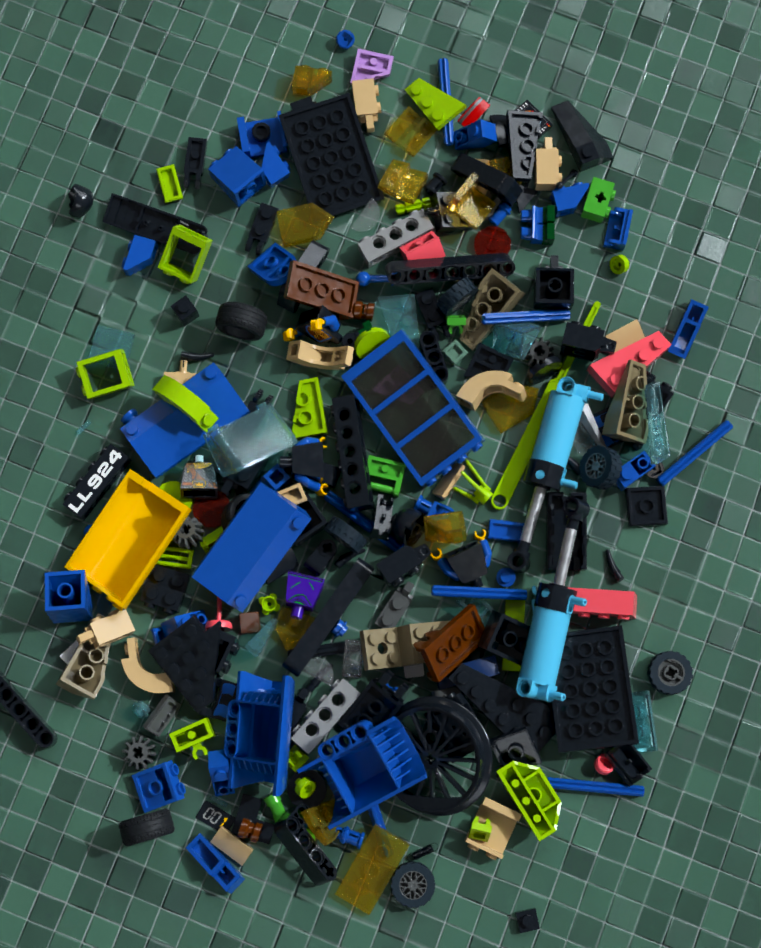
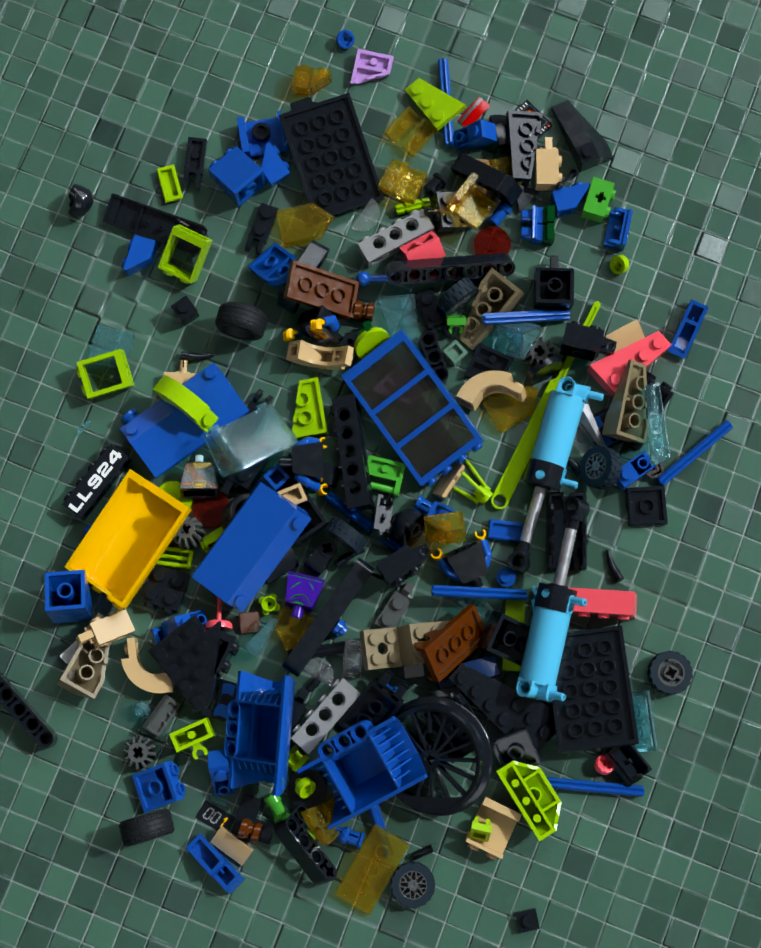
(365, 102): tan hinge -> none

